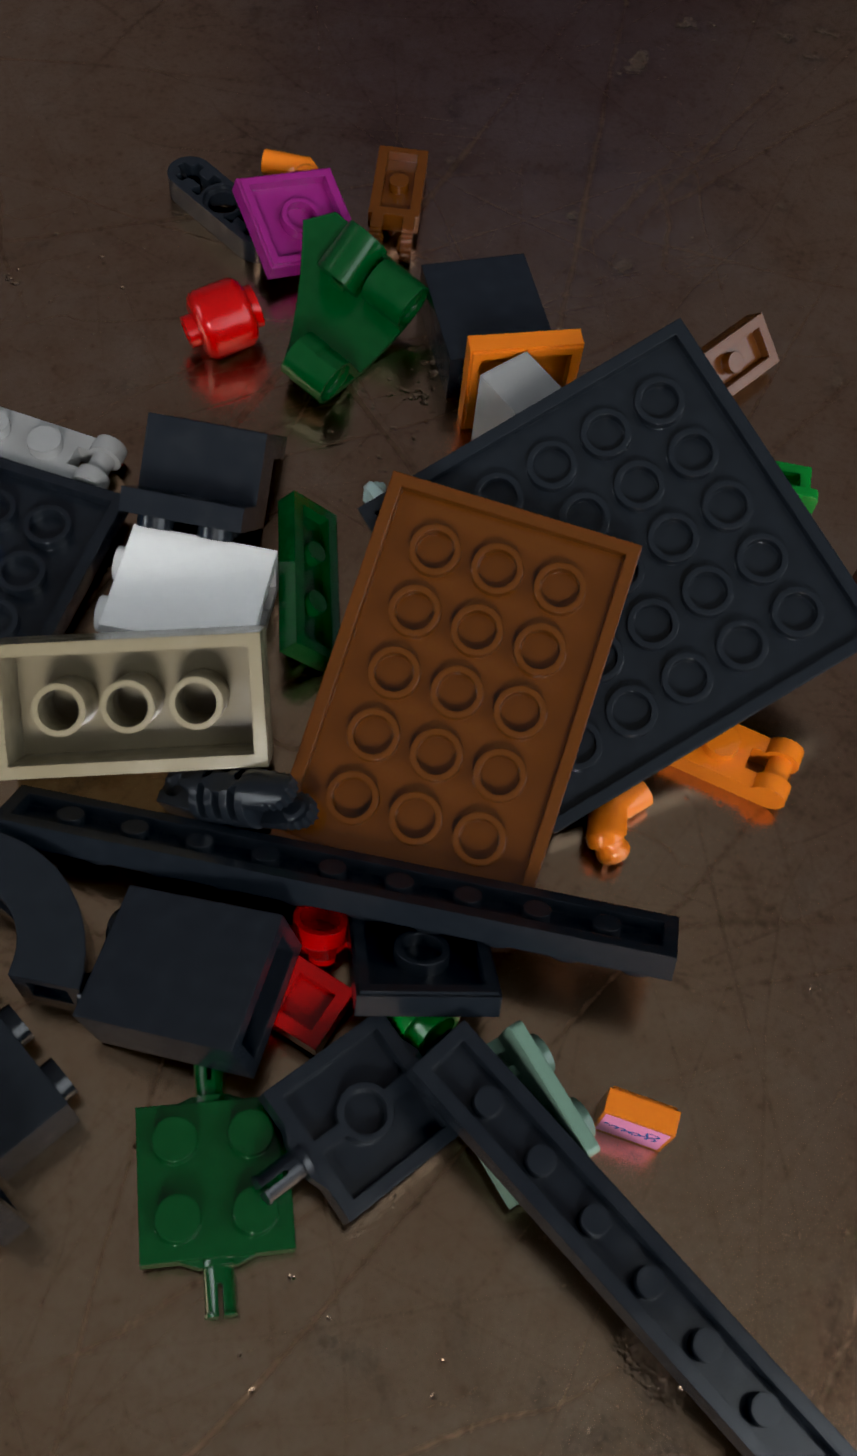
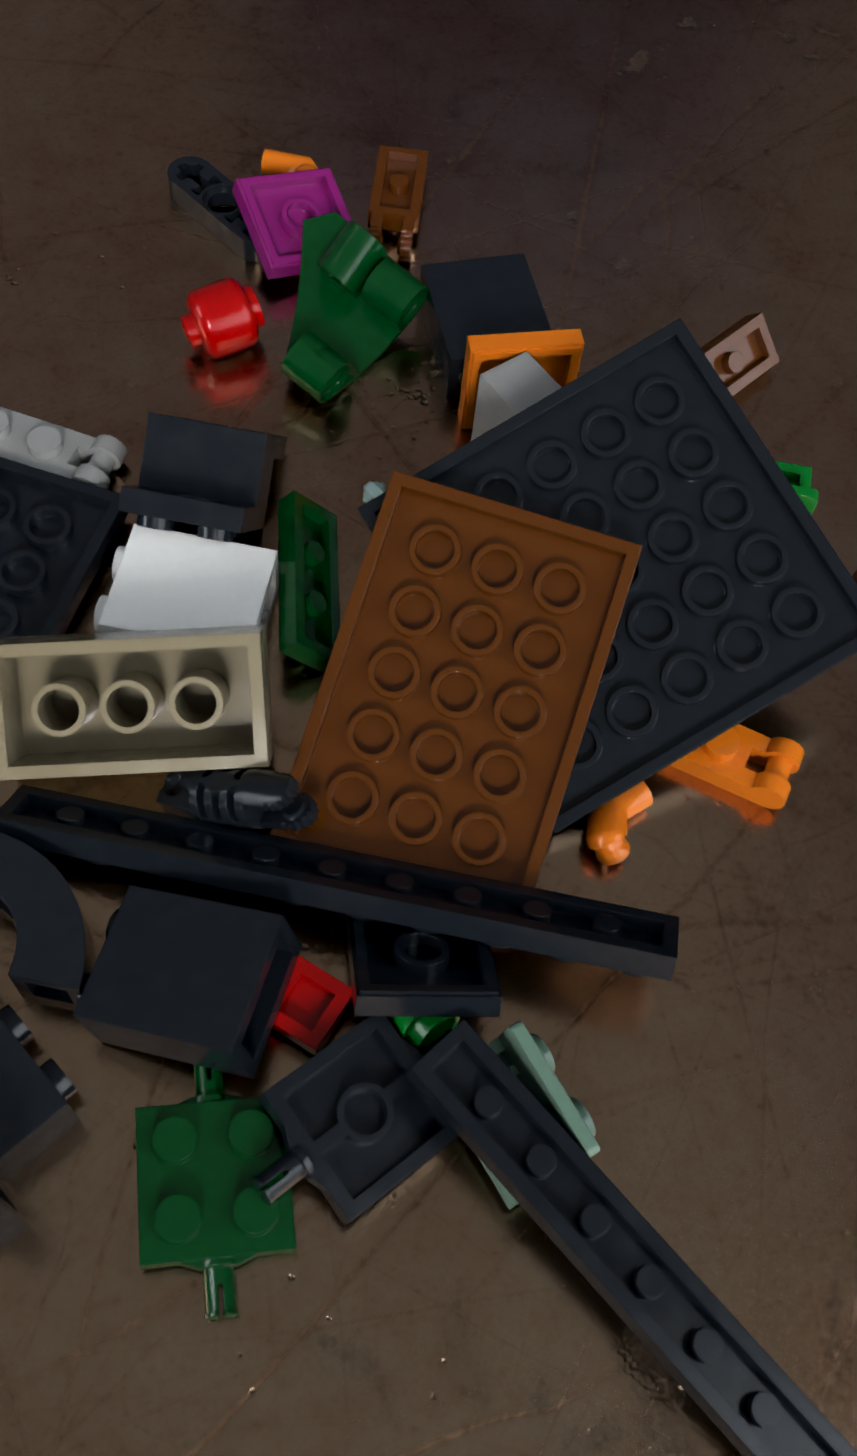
(320, 933): red plate -> none
(636, 1118): orange tile -> none

